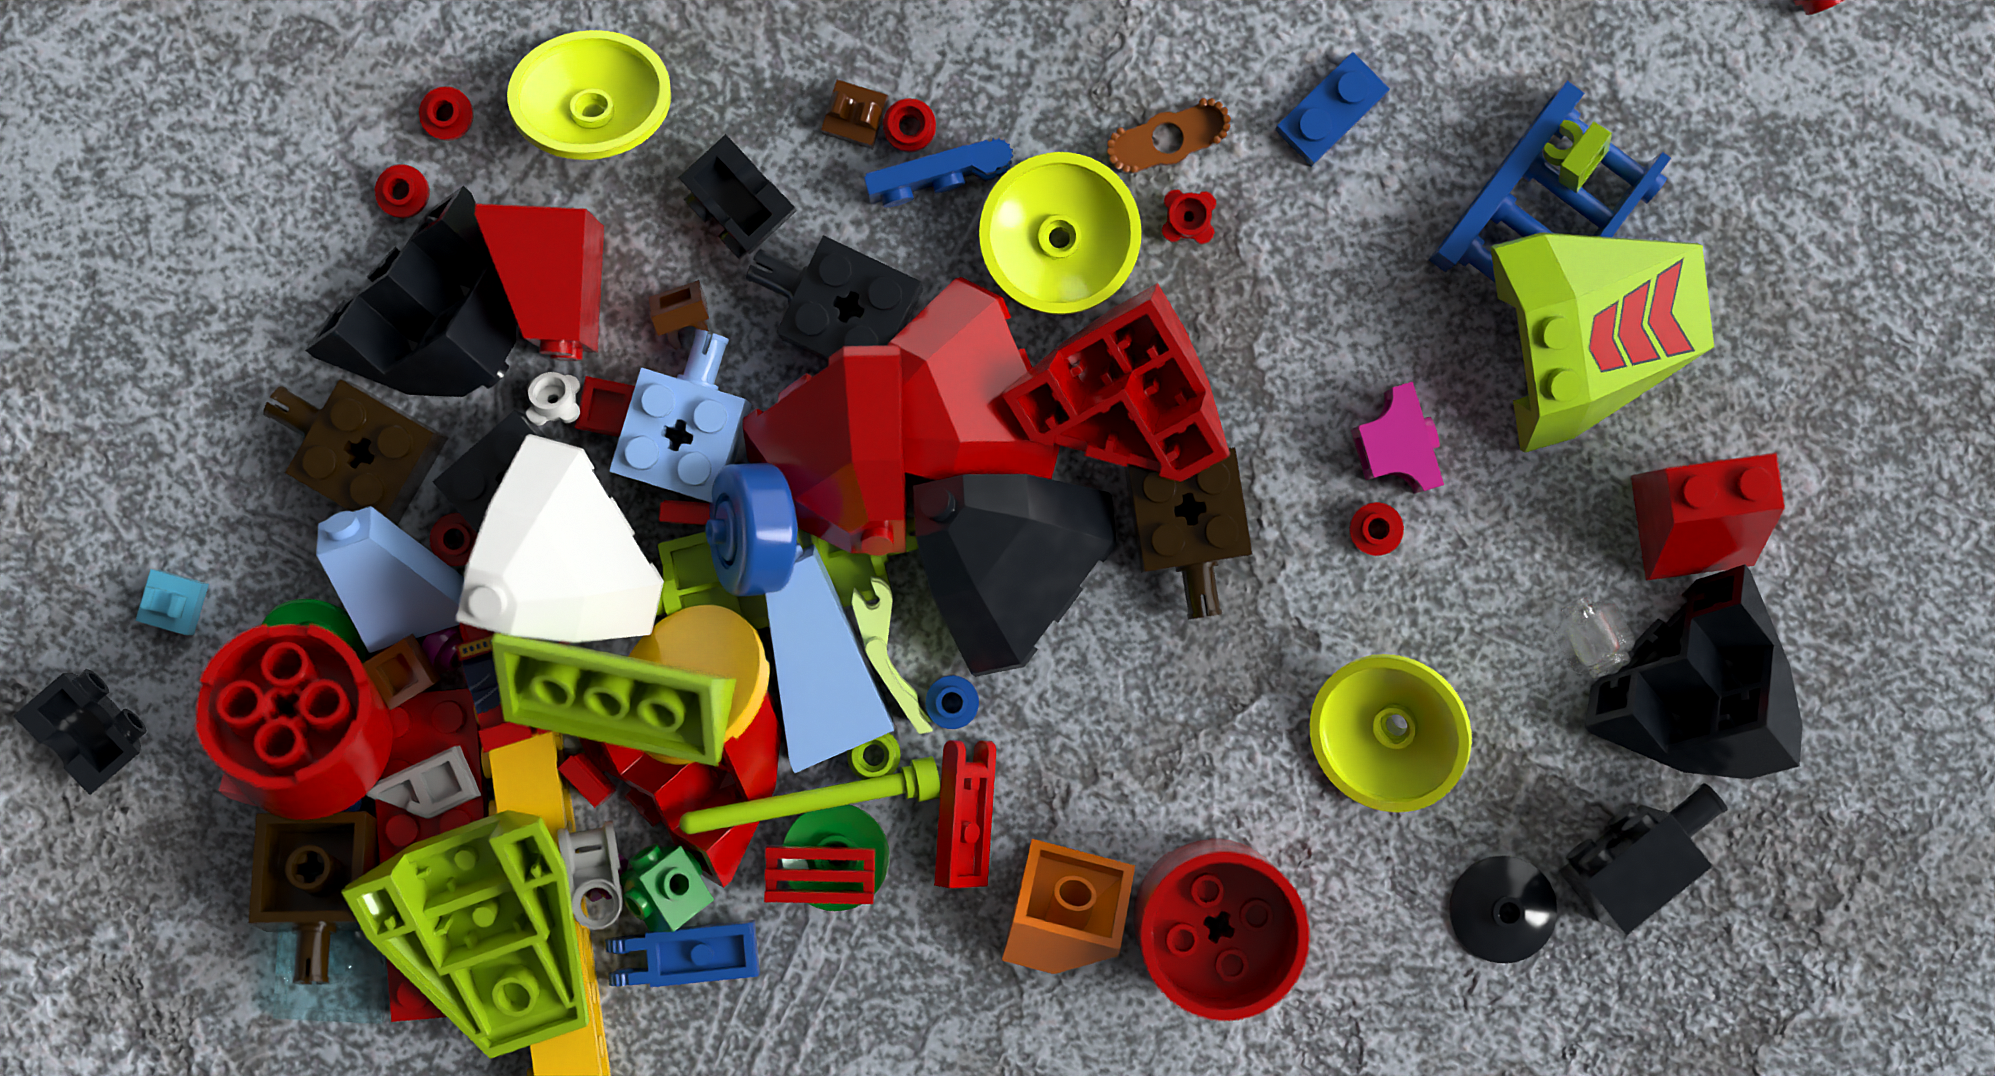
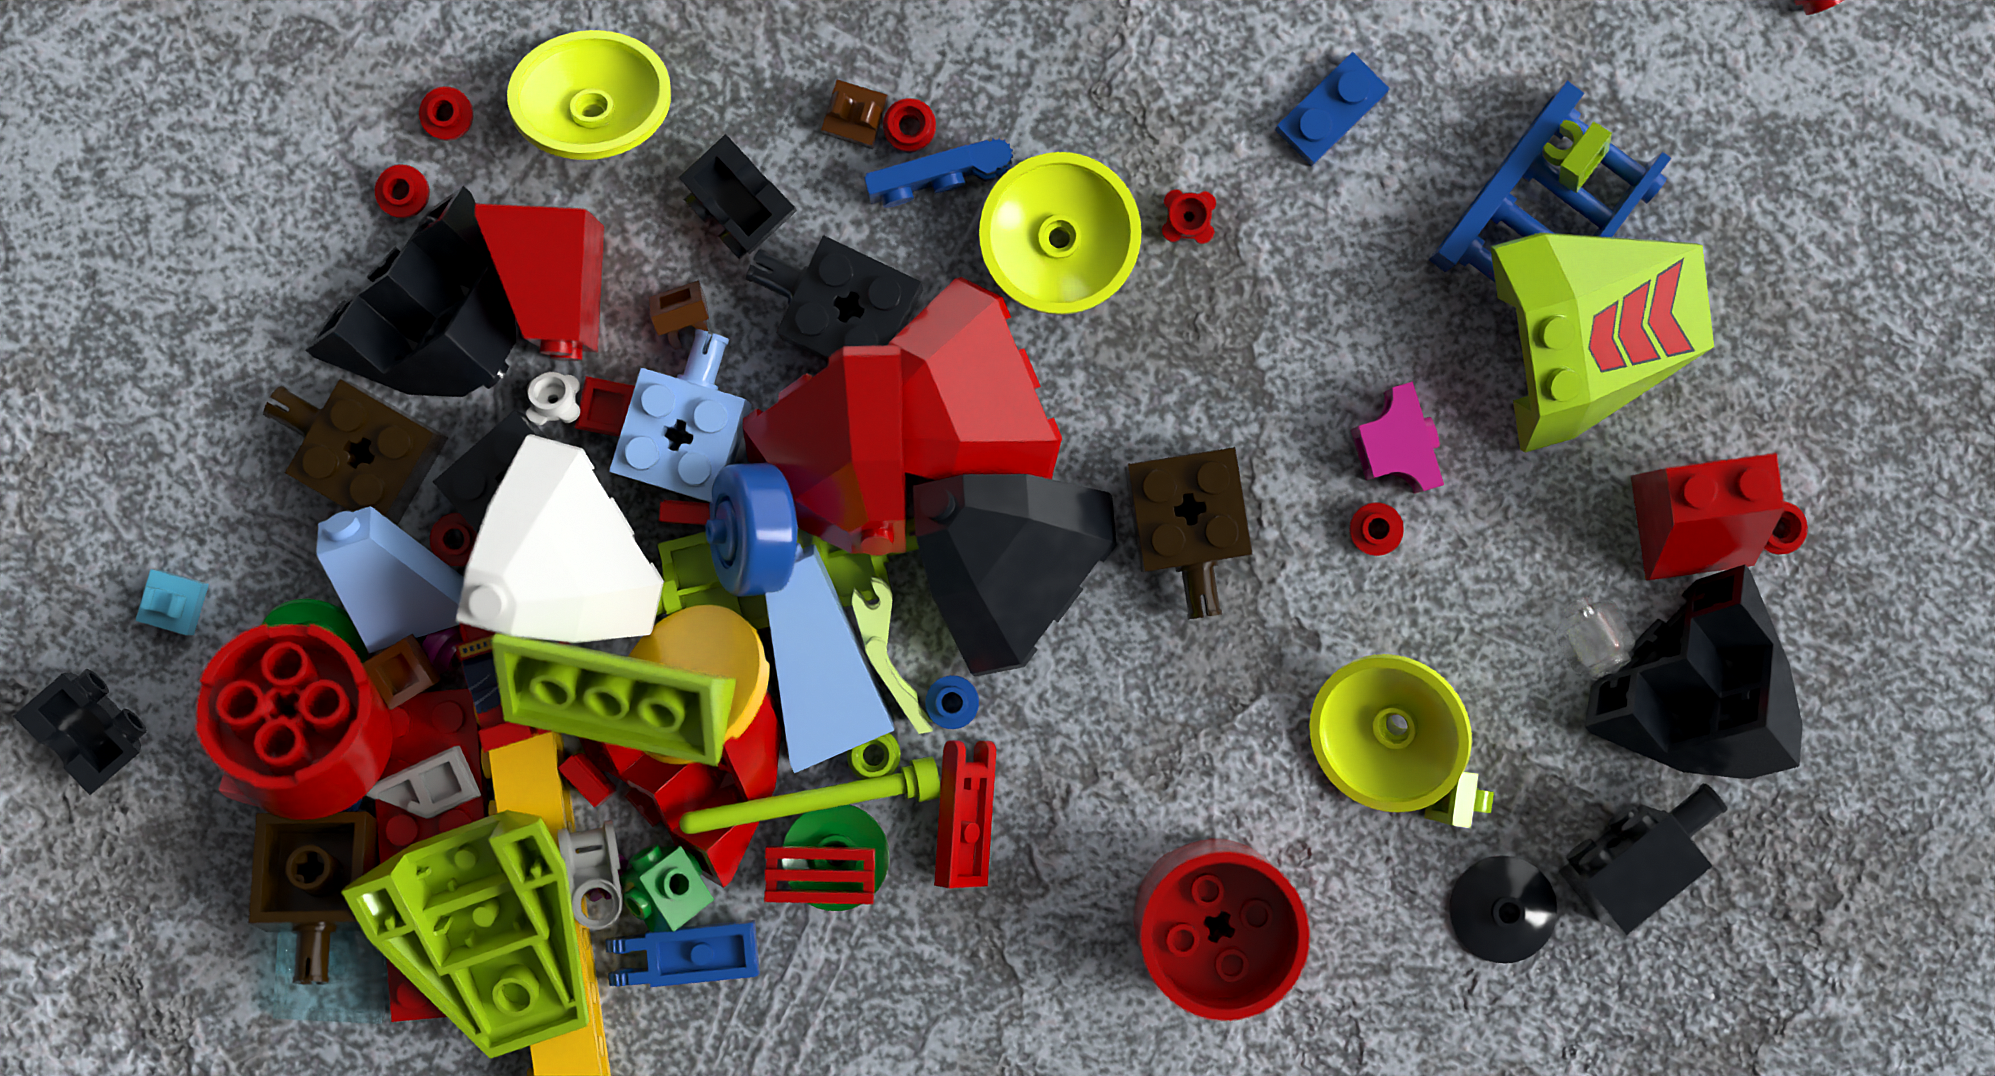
(1067, 909): orange slope -> none
(1125, 393): red brick -> none
(1200, 127): dark orange piece -> none
(1458, 805): none -> tile
(1794, 535): none -> red plate

